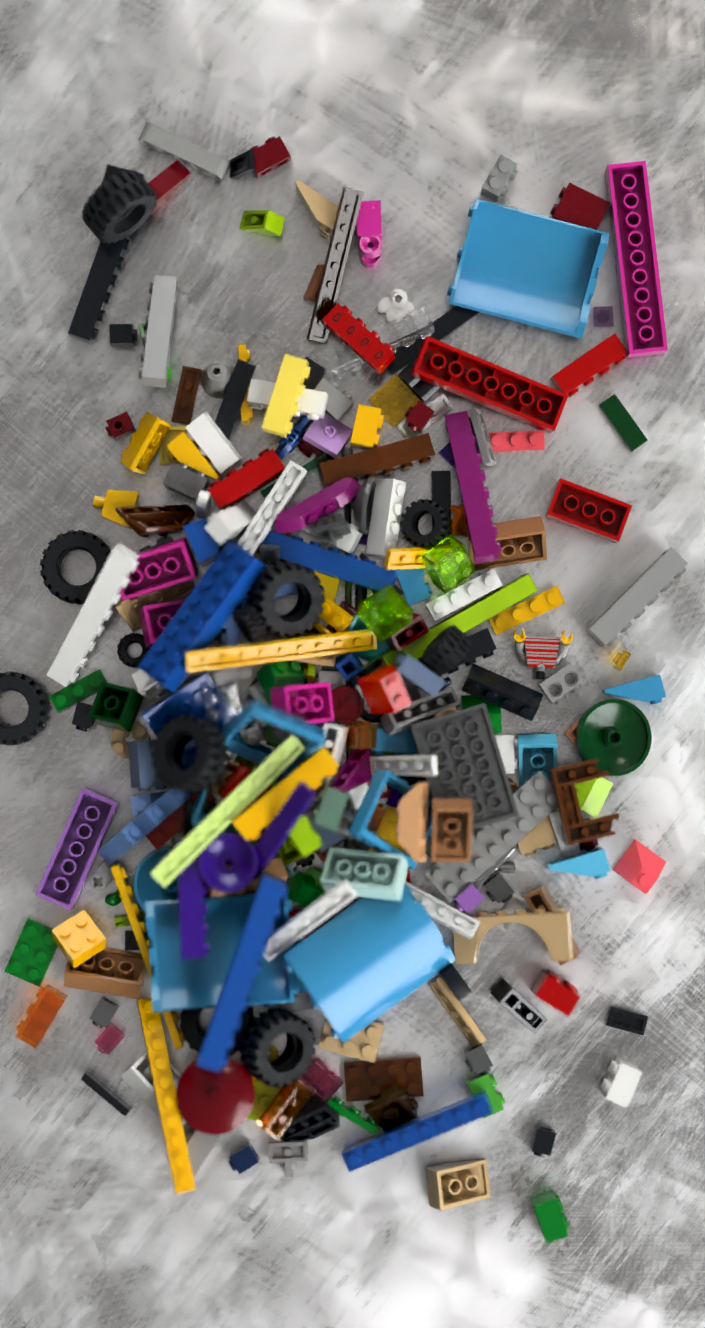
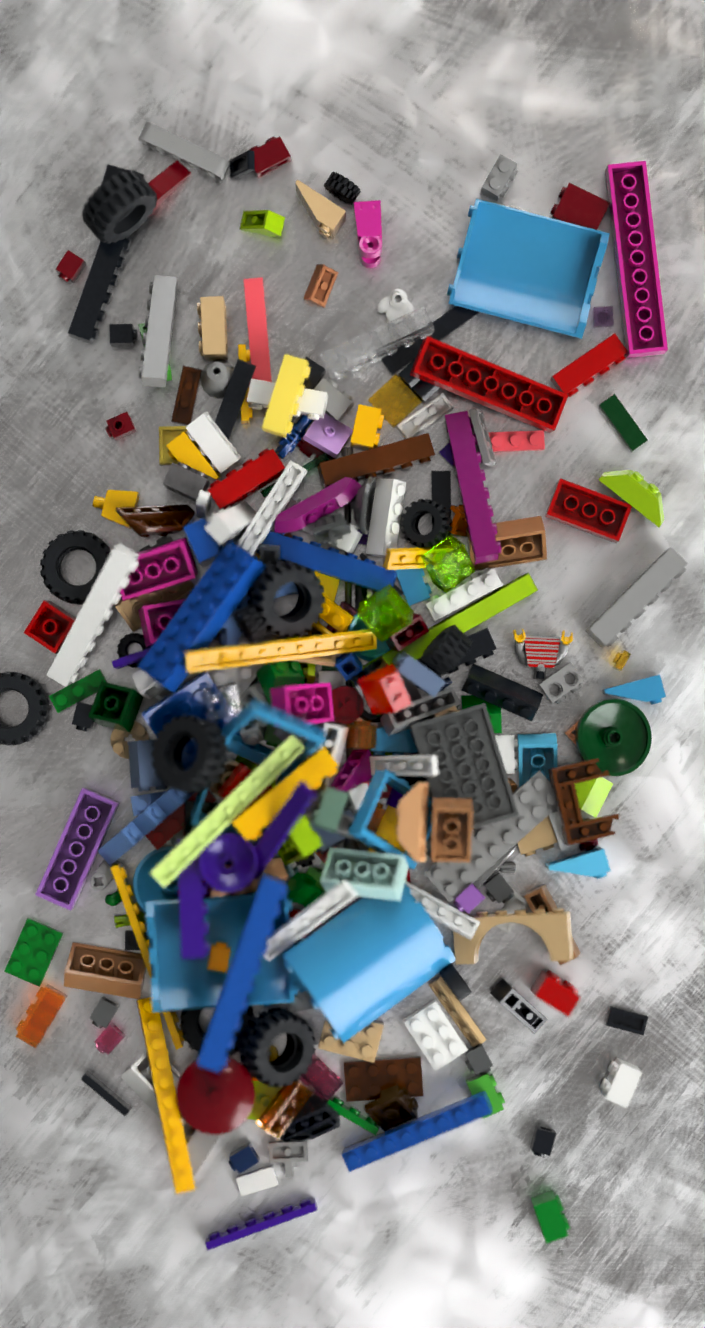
(50, 626): none -> red brick
(70, 267): none -> dark red brick
(79, 938): yellow brick -> none
(130, 659): none -> dark purple tile
(145, 443): yellow slope -> none
(213, 328): none -> tan brick
(219, 957): none -> light orange brick
(253, 1226): none -> dark purple plate
(256, 1181): none -> white tile
(257, 328): none -> coral tile
(335, 262): plate -> none
(342, 188): none -> black tyre
(358, 338): red brick -> none
(418, 417): dark red brick -> none
(435, 1035): none -> white brick
(457, 1183): tan slope -> none
(526, 610): yellow plate -> none
(636, 492): none -> lime wedge
(640, 866): coral slope -> none

